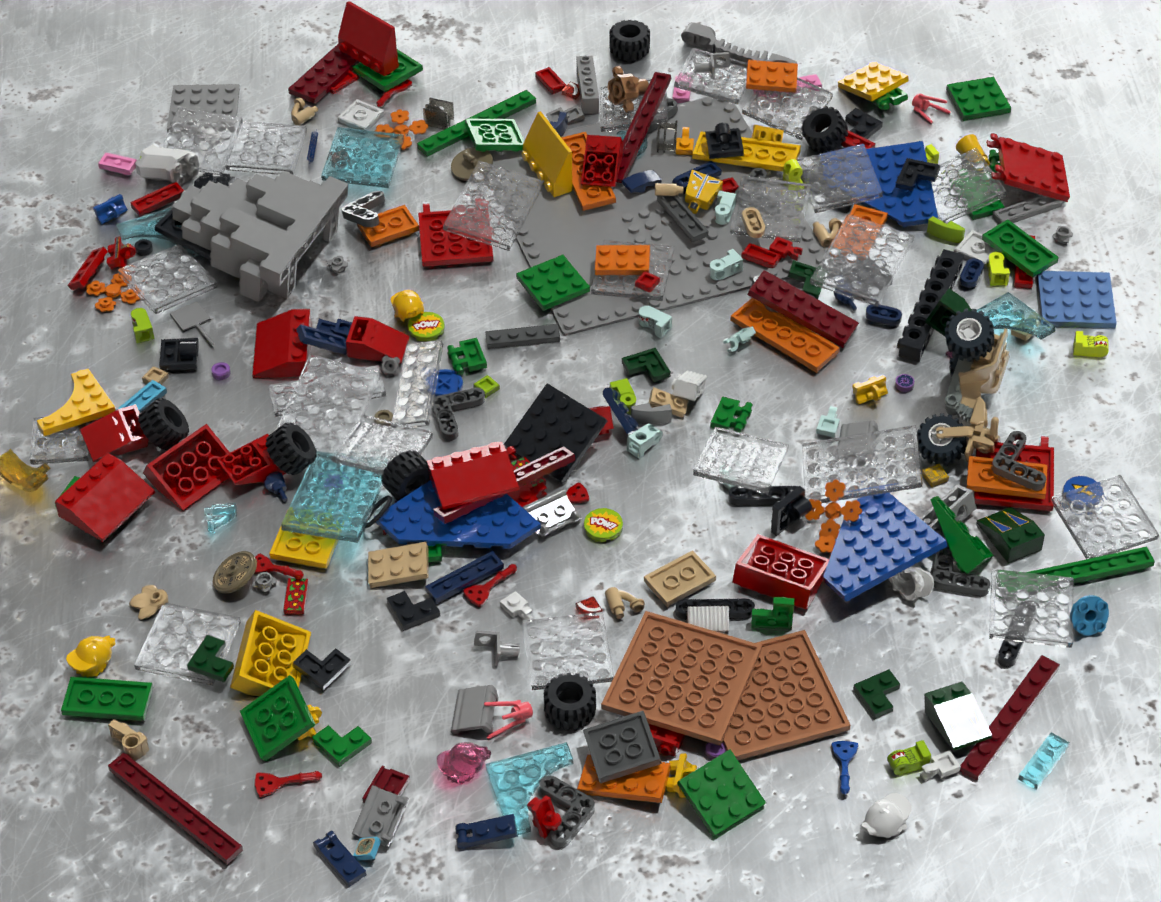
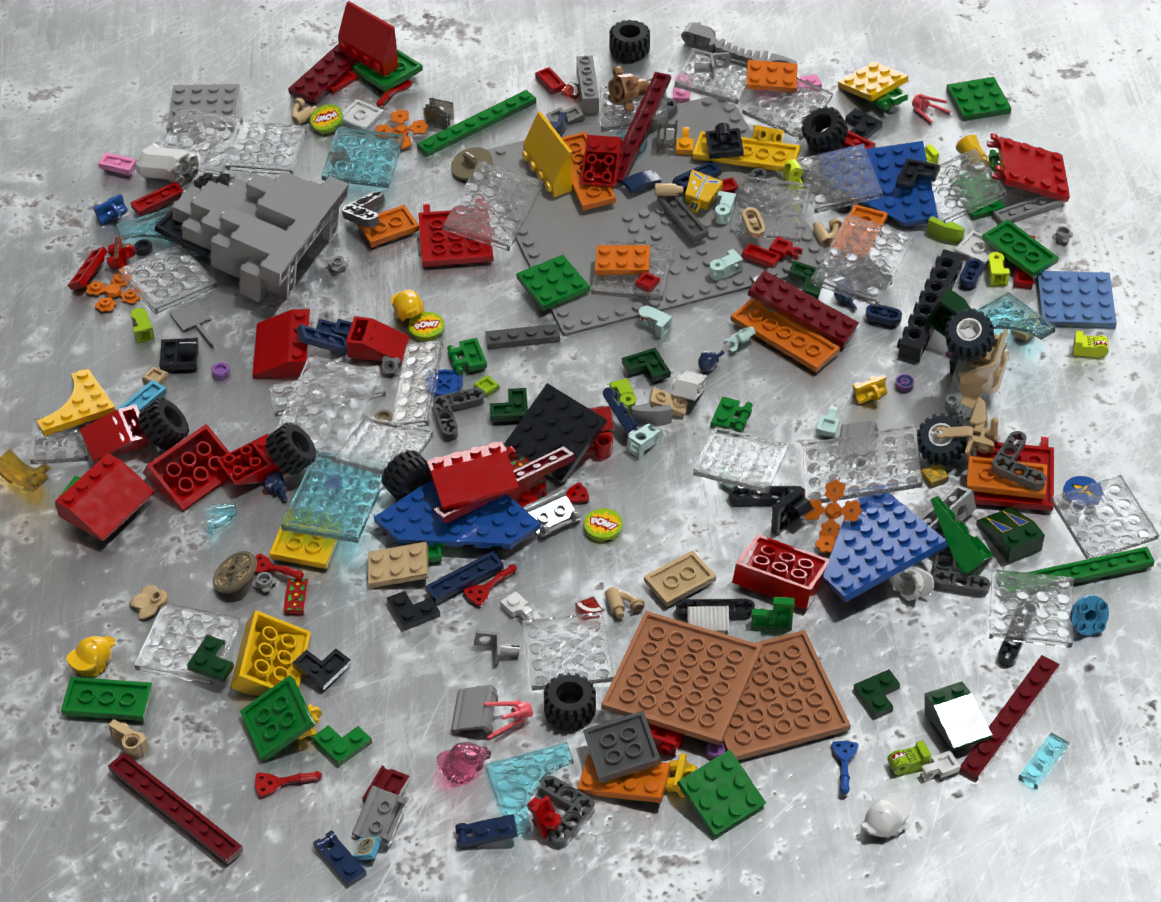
(312, 144): blue piece -> none
(326, 118): none -> tile
(387, 498): black tyre -> none
(495, 134): green plate -> none
(511, 410): none -> dark green plate
(602, 445): none -> red plate
(708, 360): none -> dark blue piece

